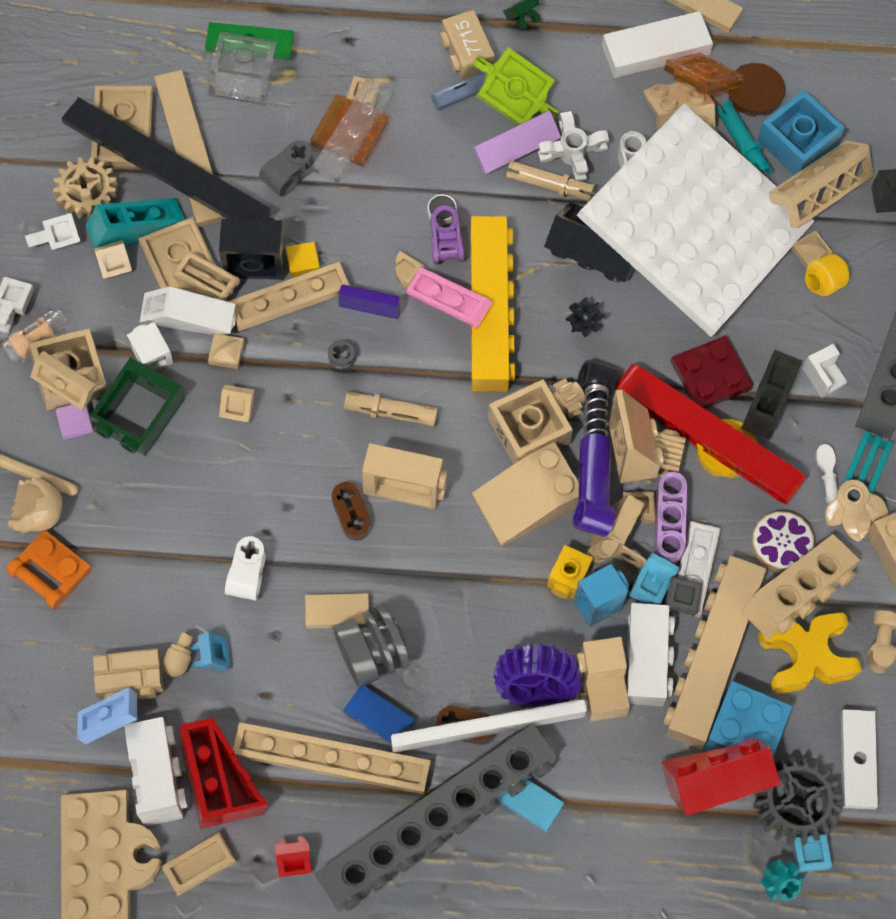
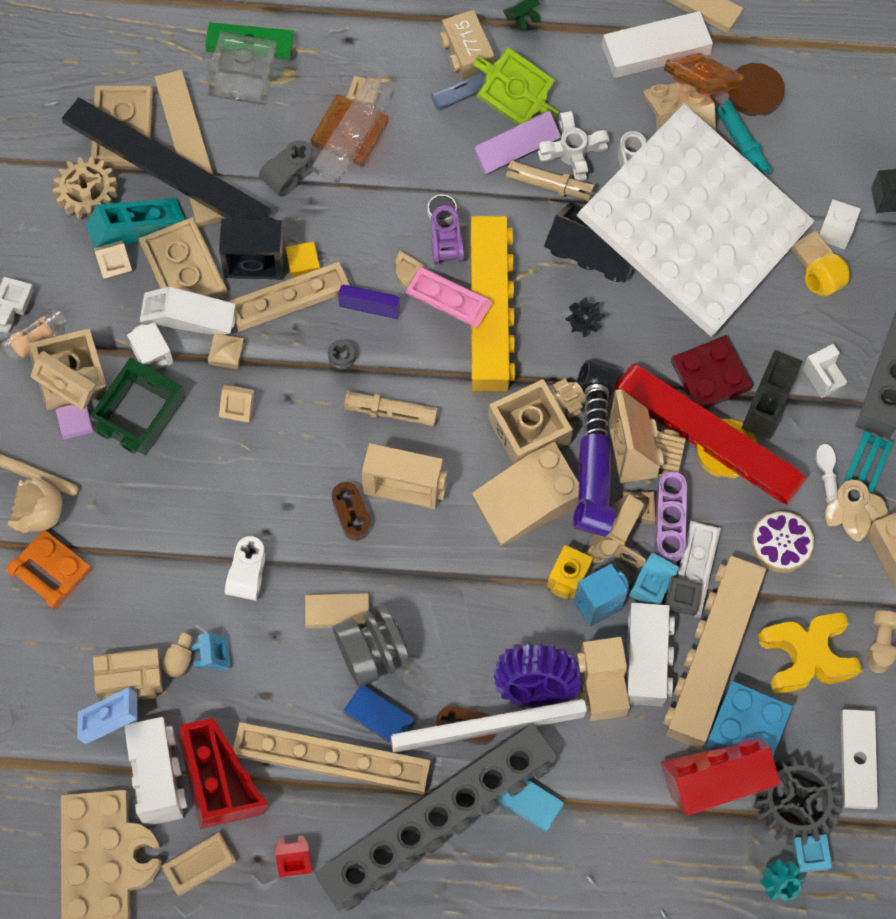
(58, 232): white plate -> none
(226, 290): tan tile -> none
(800, 132): dark azure brick -> none
(800, 587): tan brick -> none
(823, 173): tan fence -> none
(839, 224): none -> white brick

